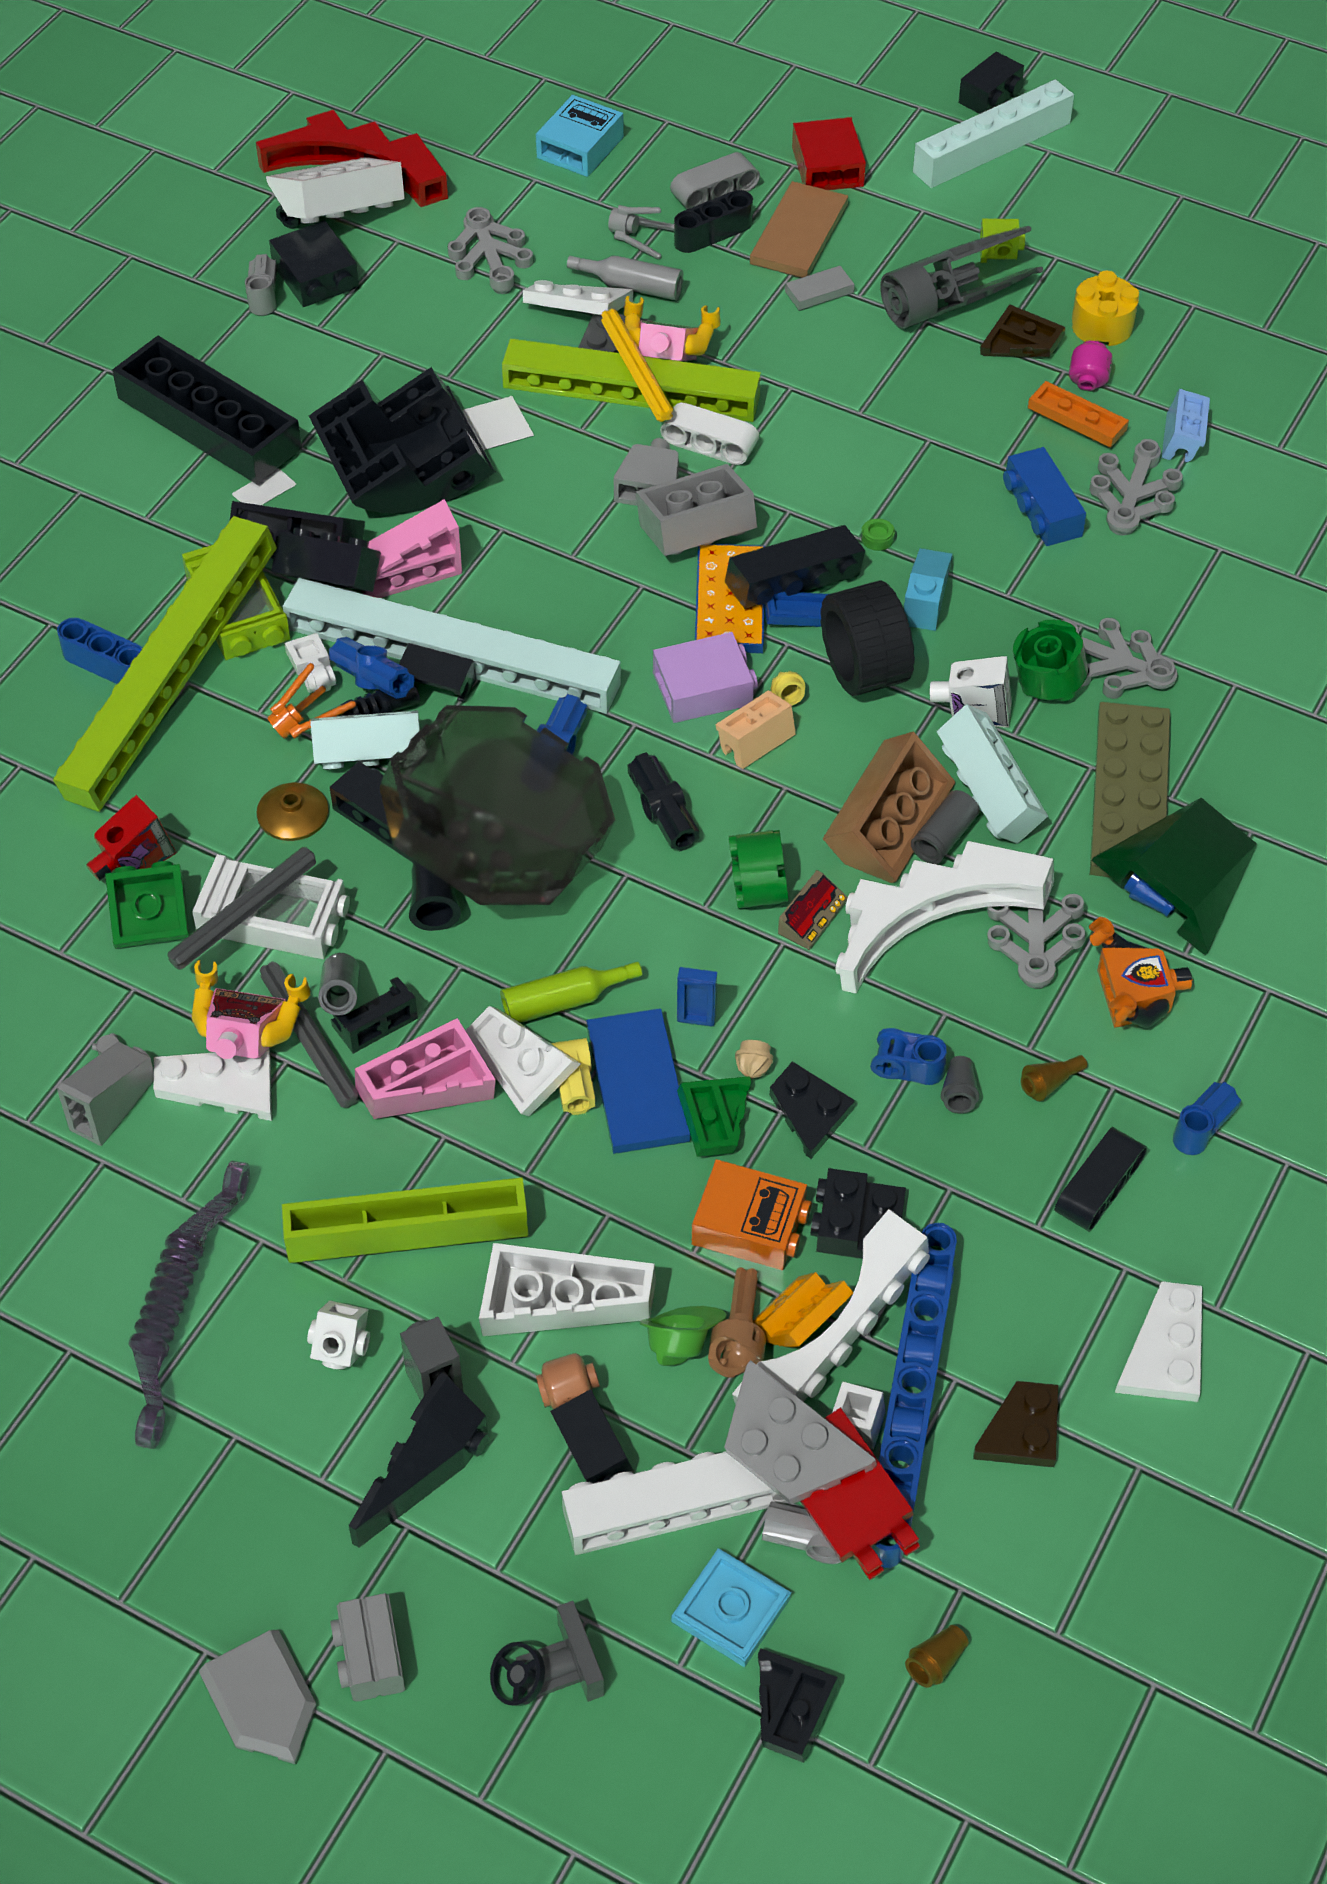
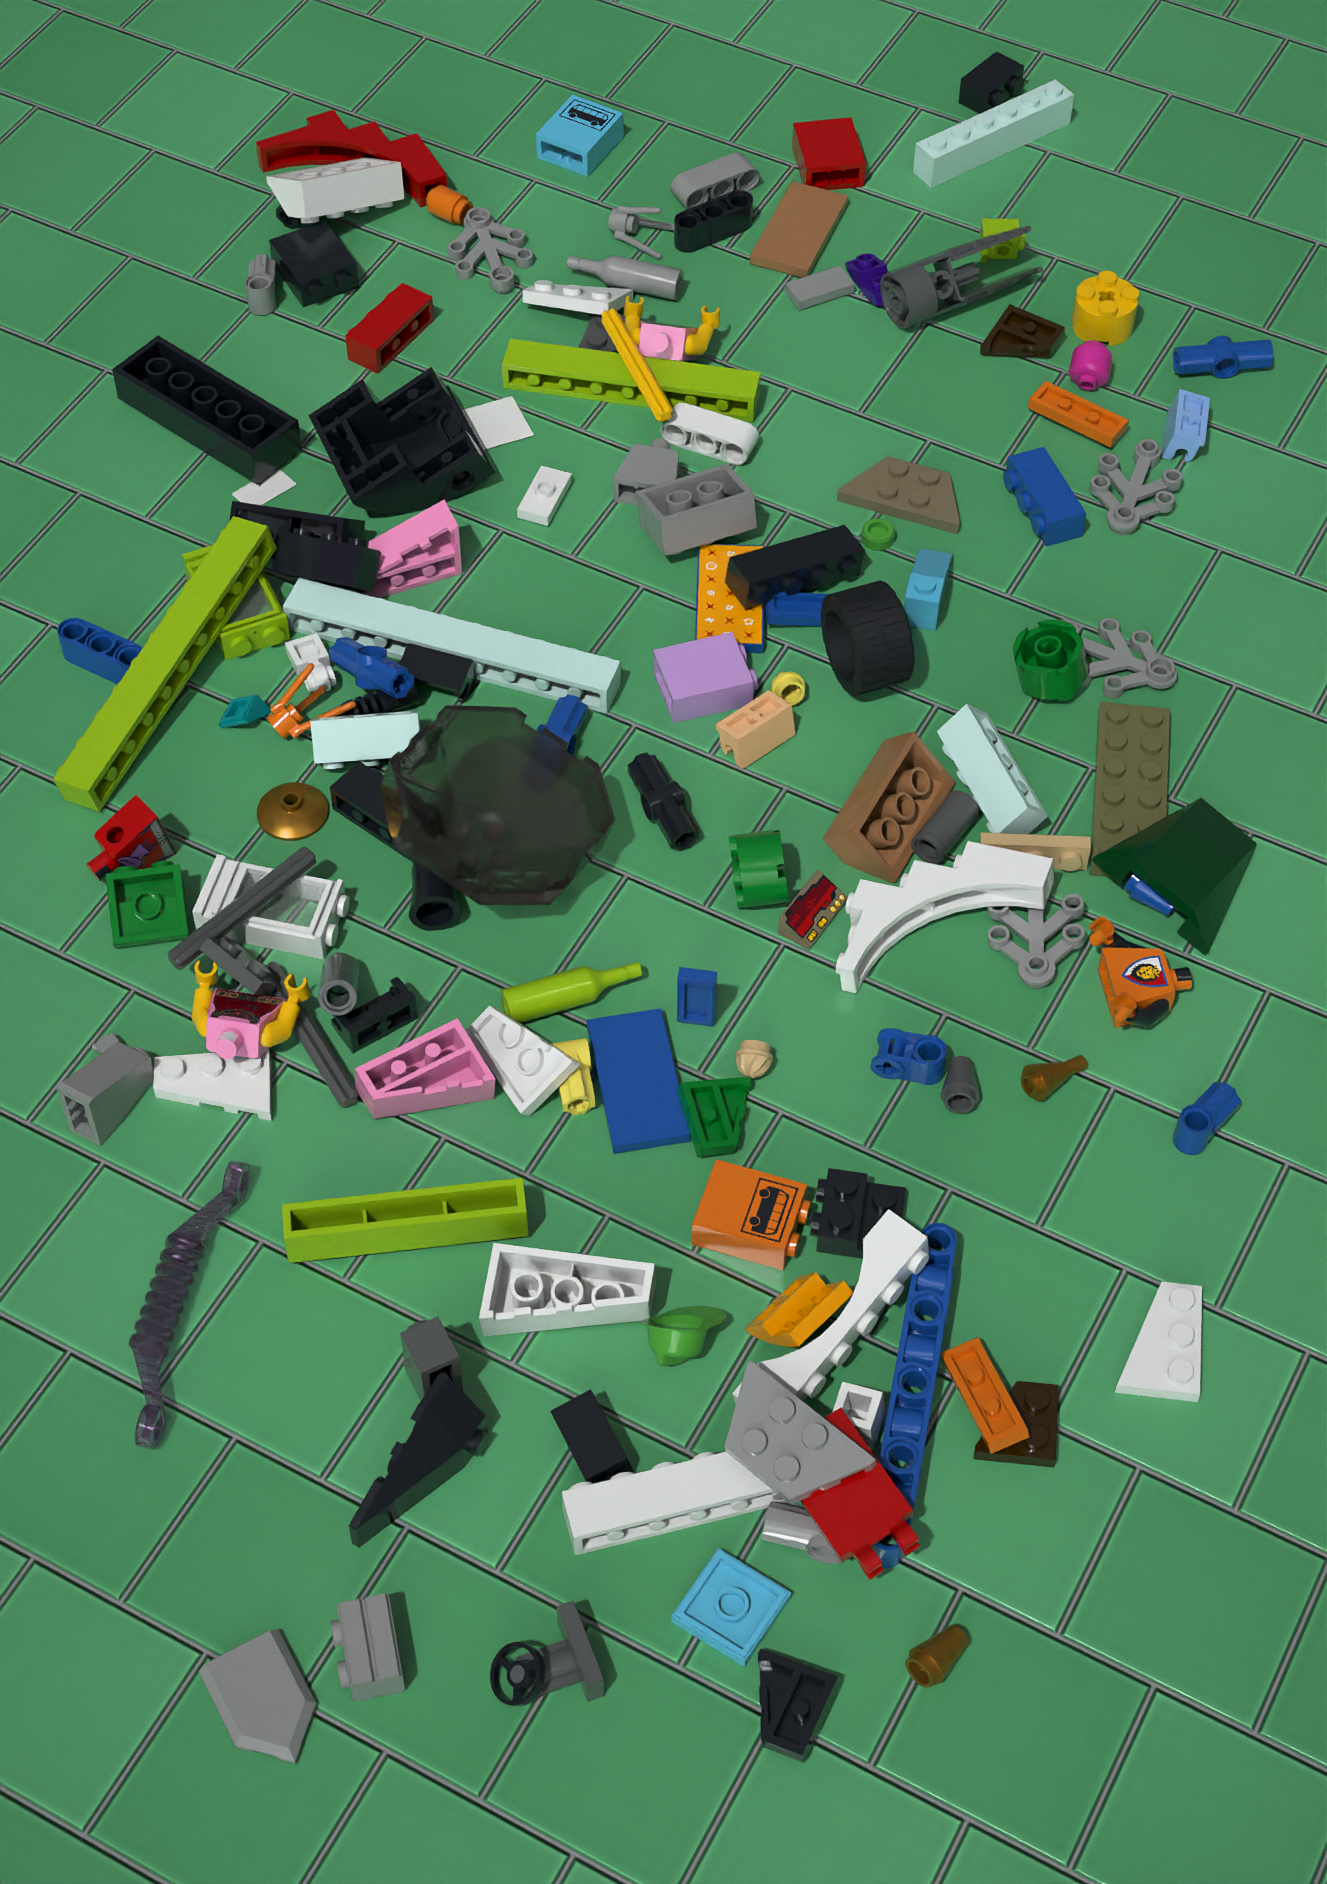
(239, 965): none -> dark grey wing
(243, 711): none -> teal slope
(339, 1335): white brick -> none
(389, 328): none -> red brick
(448, 204): none -> orange brick
(544, 495): none -> white plate
(565, 1379): nougat head -> none
(738, 1336): medium nougat piece -> none
(810, 1106): black wing -> none
(867, 274): none -> dark purple slope
(905, 493): none -> dark tan wing
(979, 684): white torso -> none
(984, 1395): none -> orange plate
(1068, 852): none -> tan plate
(1100, 1179): black beam -> none
(1222, 357): none -> blue piece

